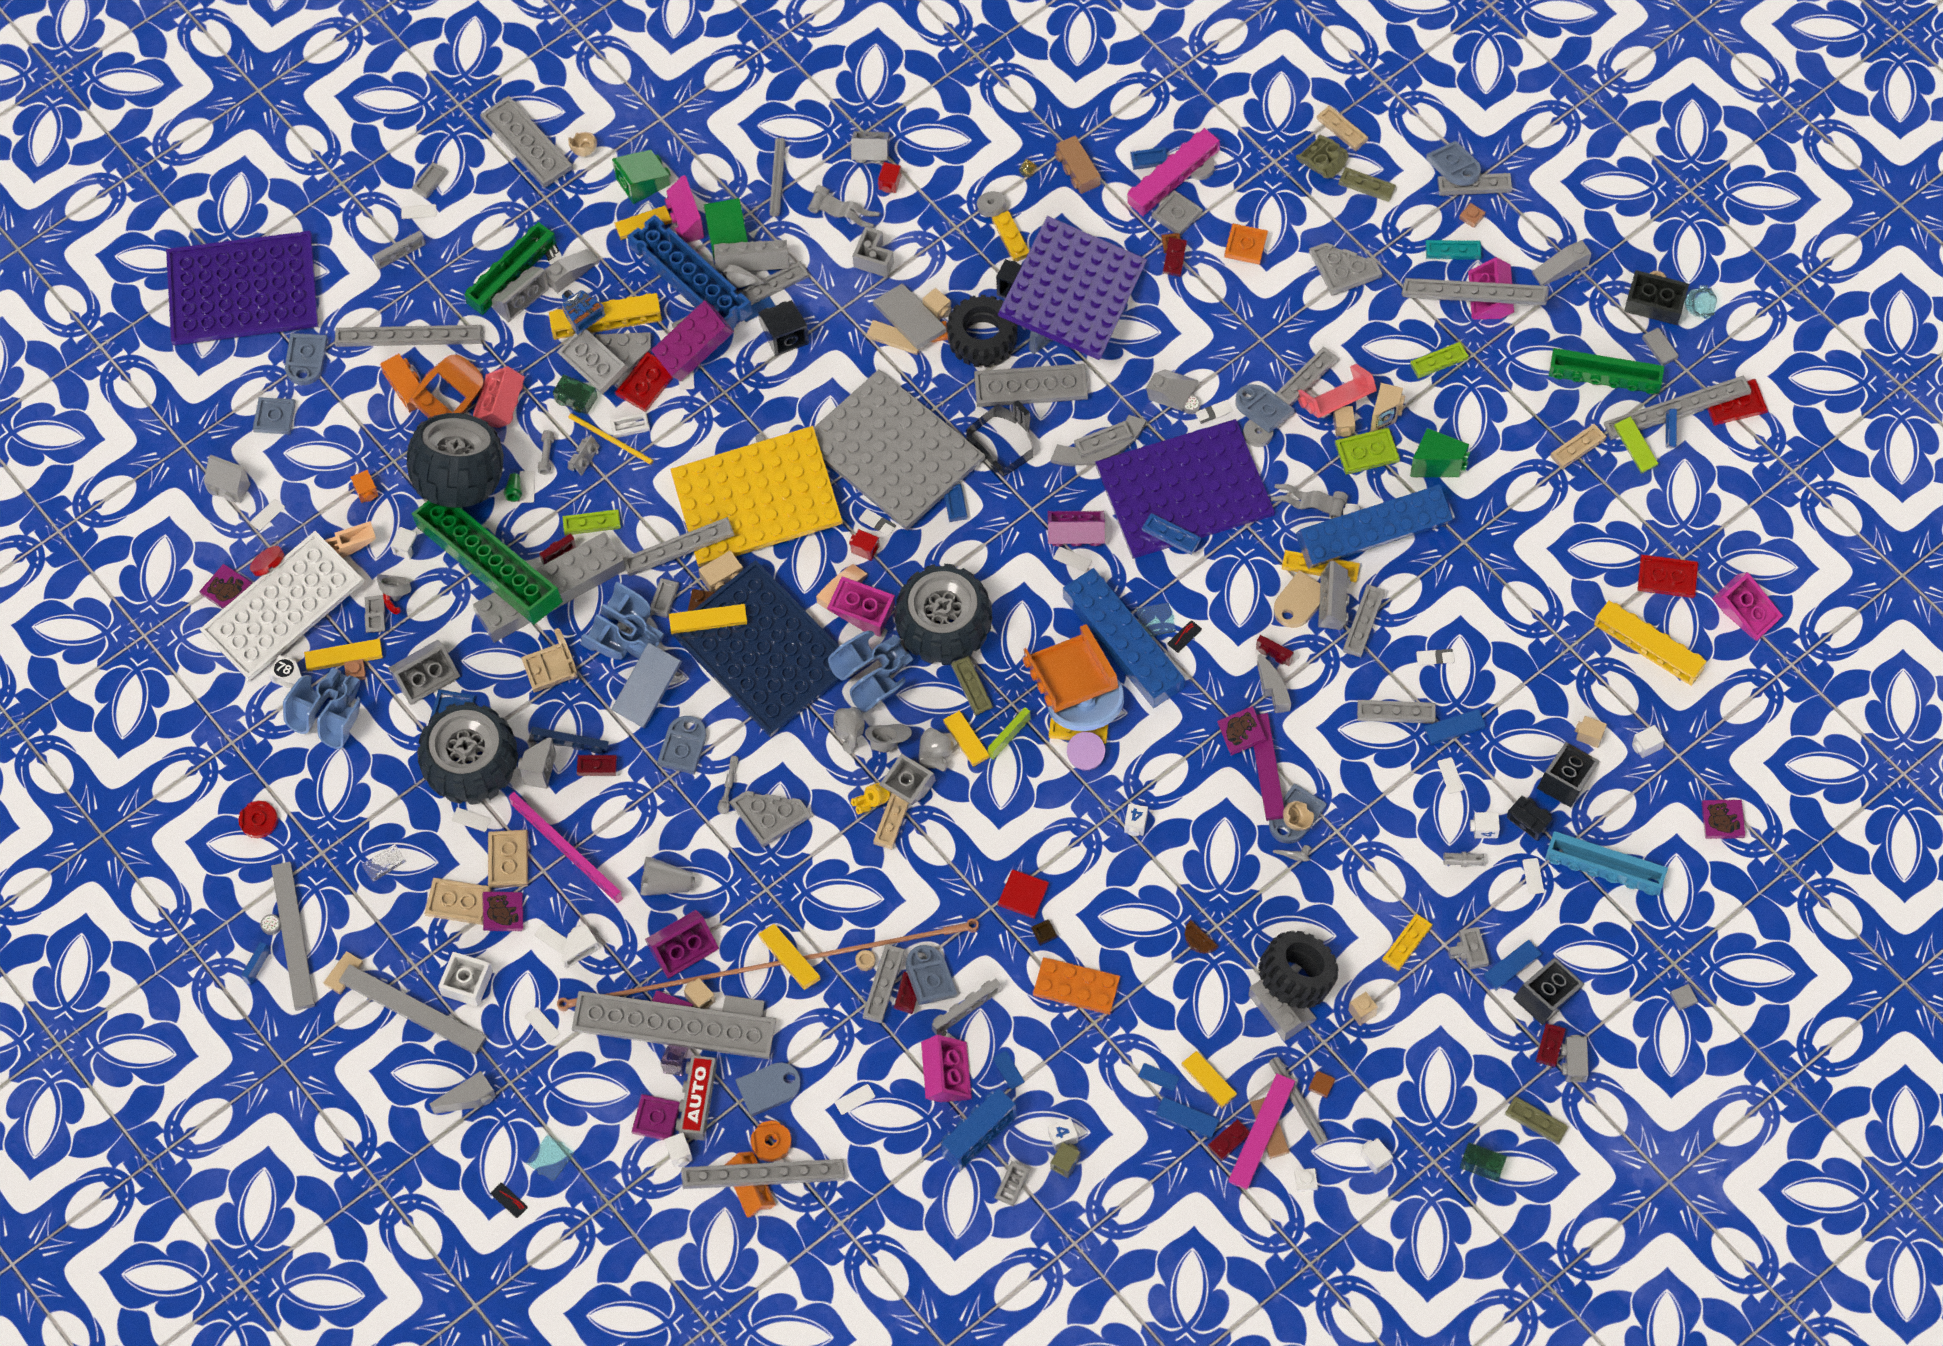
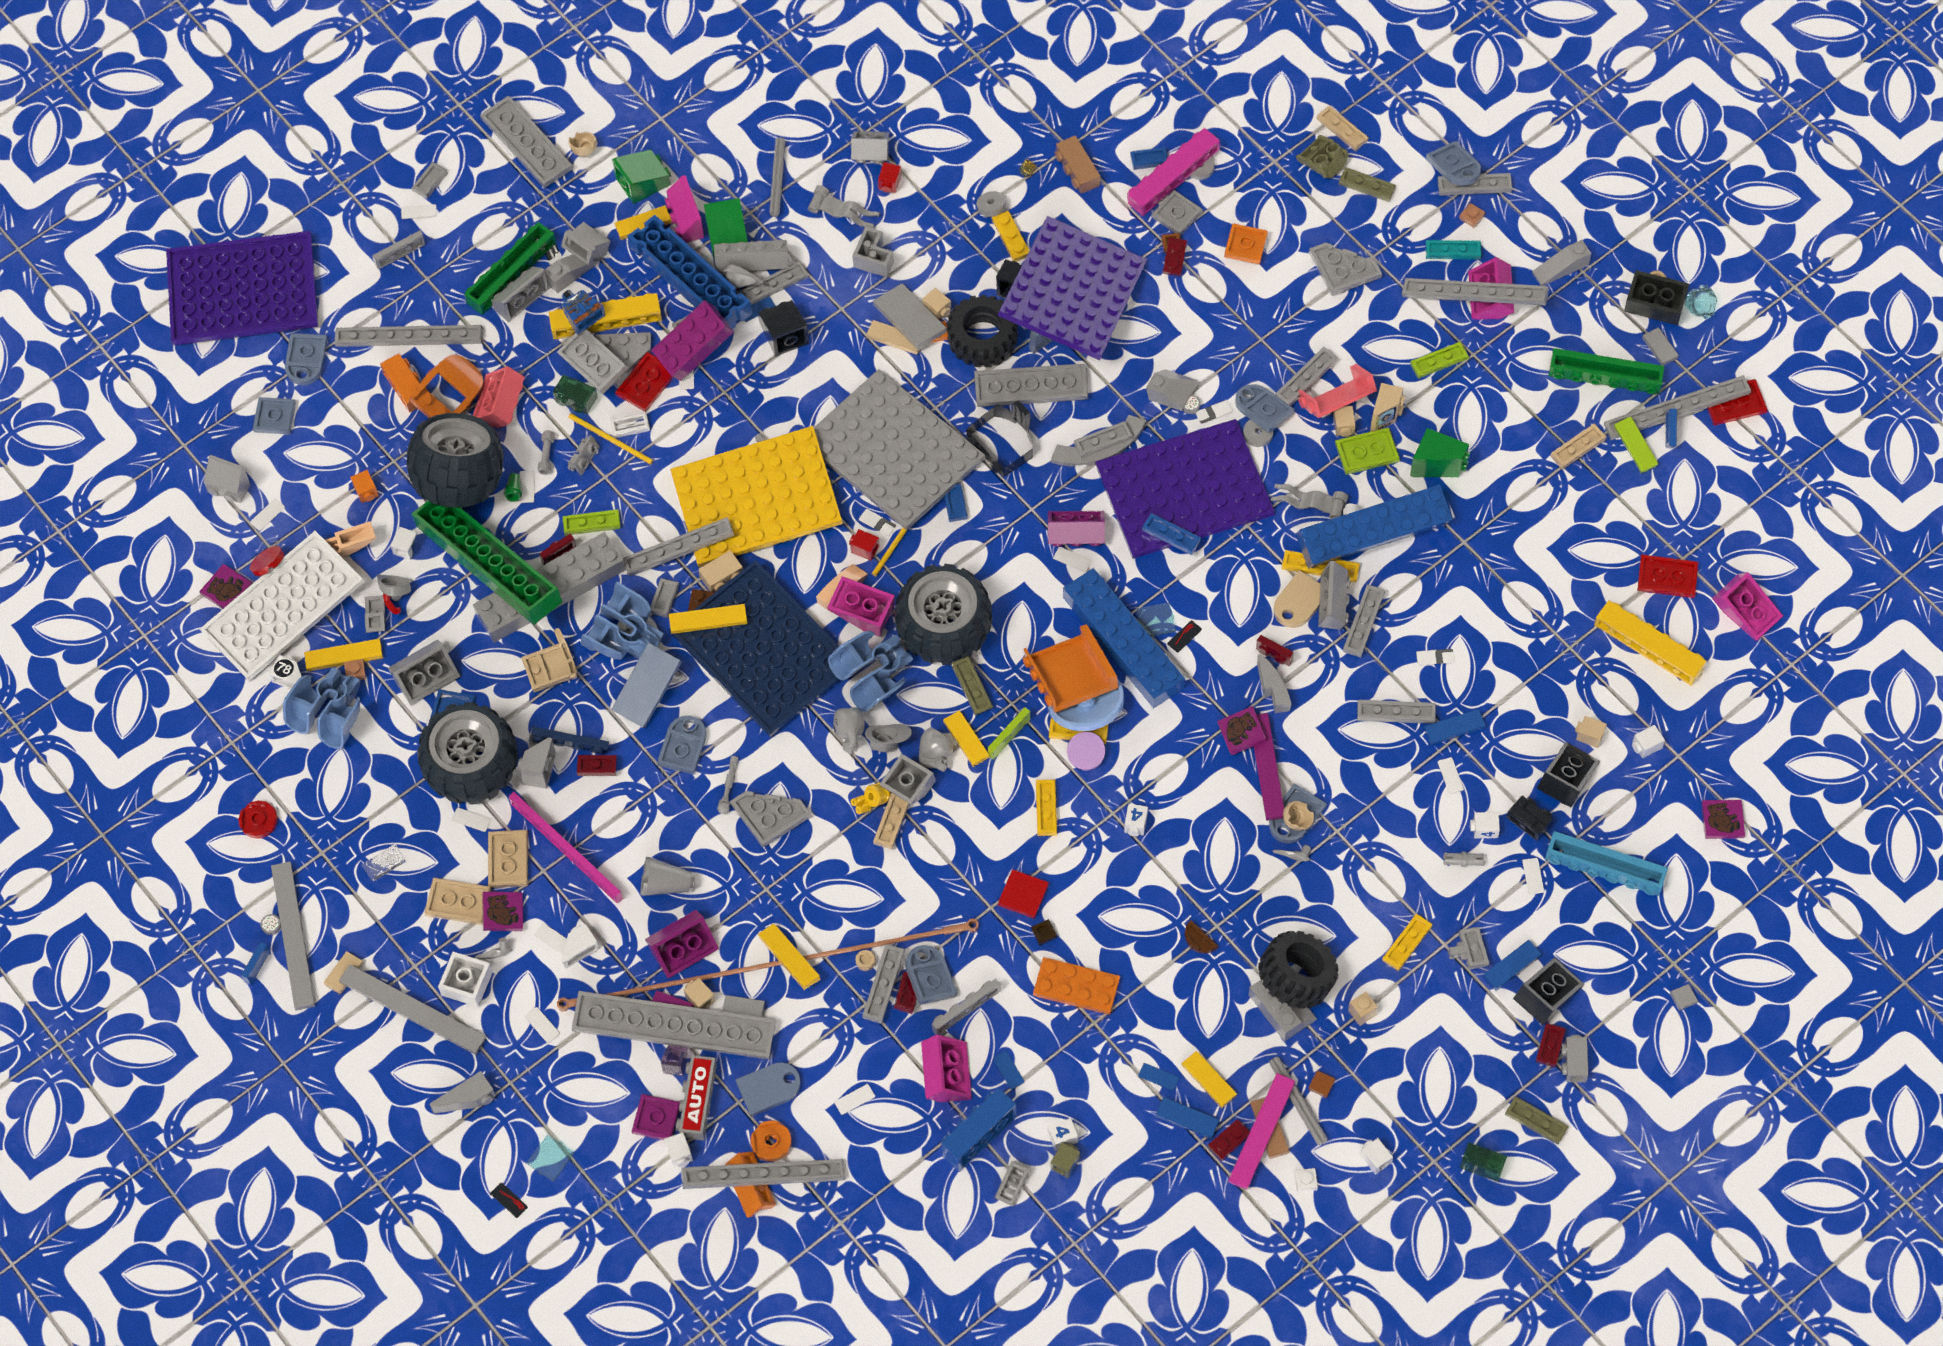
(497, 952): none -> light grey bar
(585, 243): none -> light grey hips
(879, 566): none -> yellow axle
(1046, 808): none -> yellow tile

